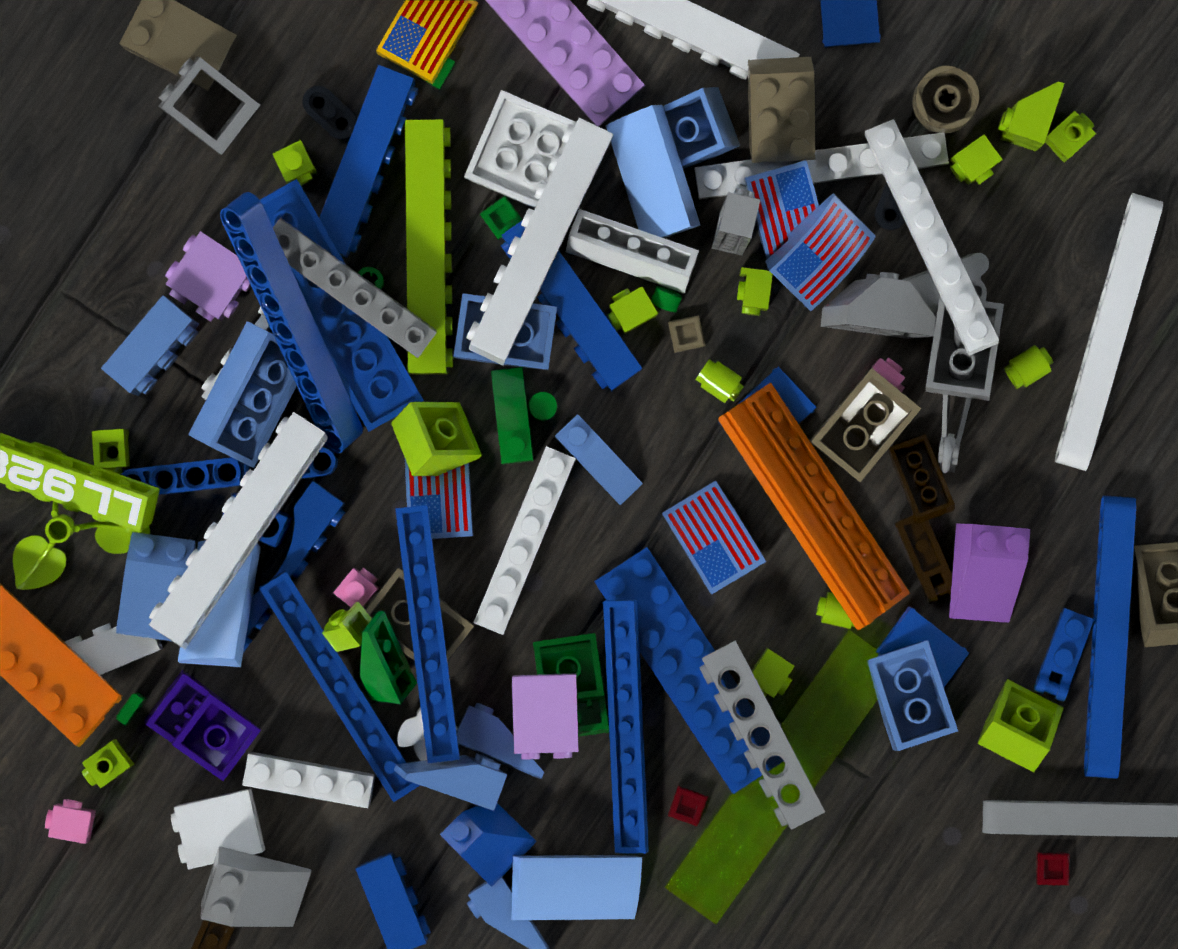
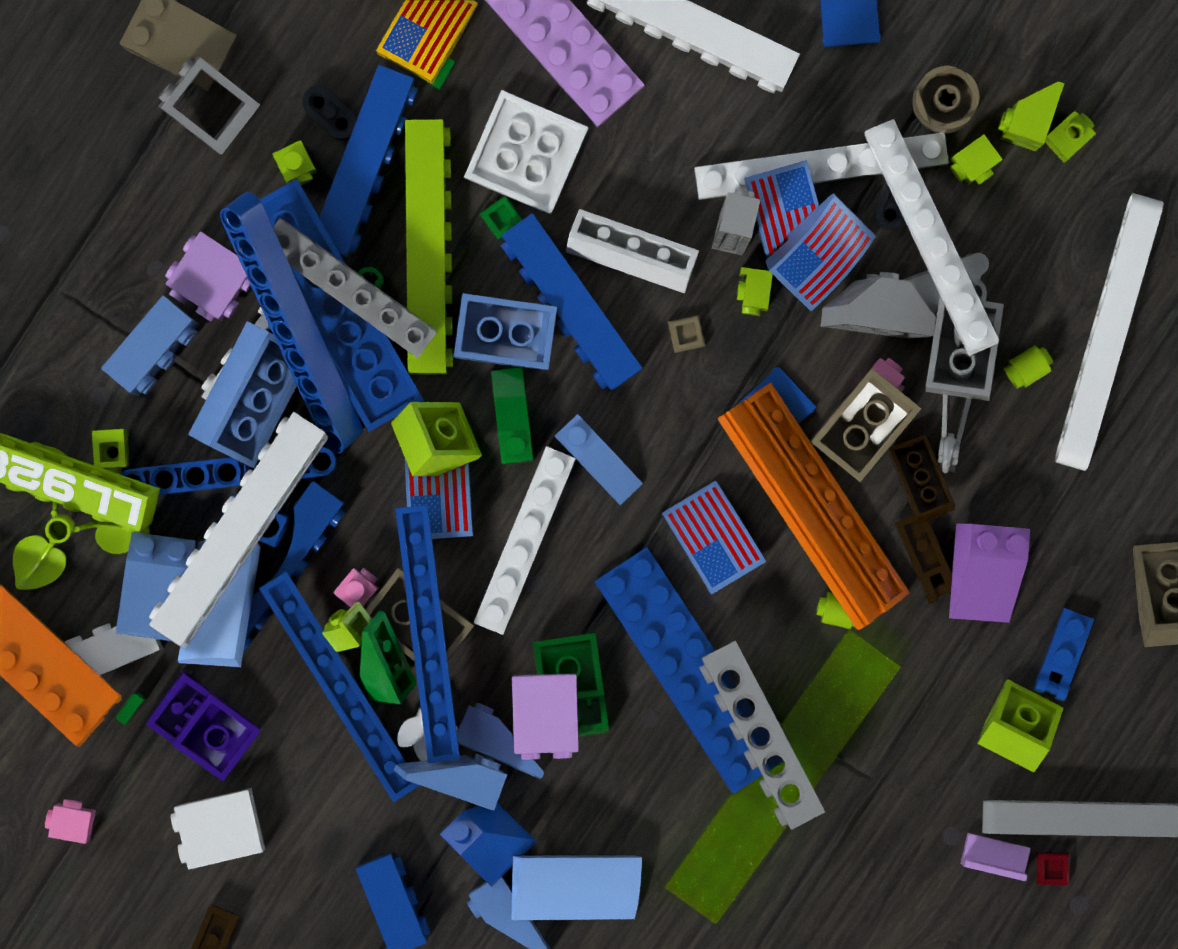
(117, 760): lime brick -> none
(253, 891): light grey slope -> none
(309, 779): white brick -> none
(540, 240): white brick -> none
(542, 406): green piece -> none
(626, 726): blue plate -> none
(631, 310): lime brick -> none
(653, 172): light blue slope -> none
(666, 299): green piece -> none
(687, 805): dark red tile -> none
(700, 126): medium blue slope -> none
(720, 381): lime brick -> none
(772, 673): lime brick -> none
(781, 109): dark tan brick -> none
(911, 696): medium blue slope -> none
(913, 629): blue piece -> none
(995, 856): none -> lavender panel
(1110, 637): blue beam -> none

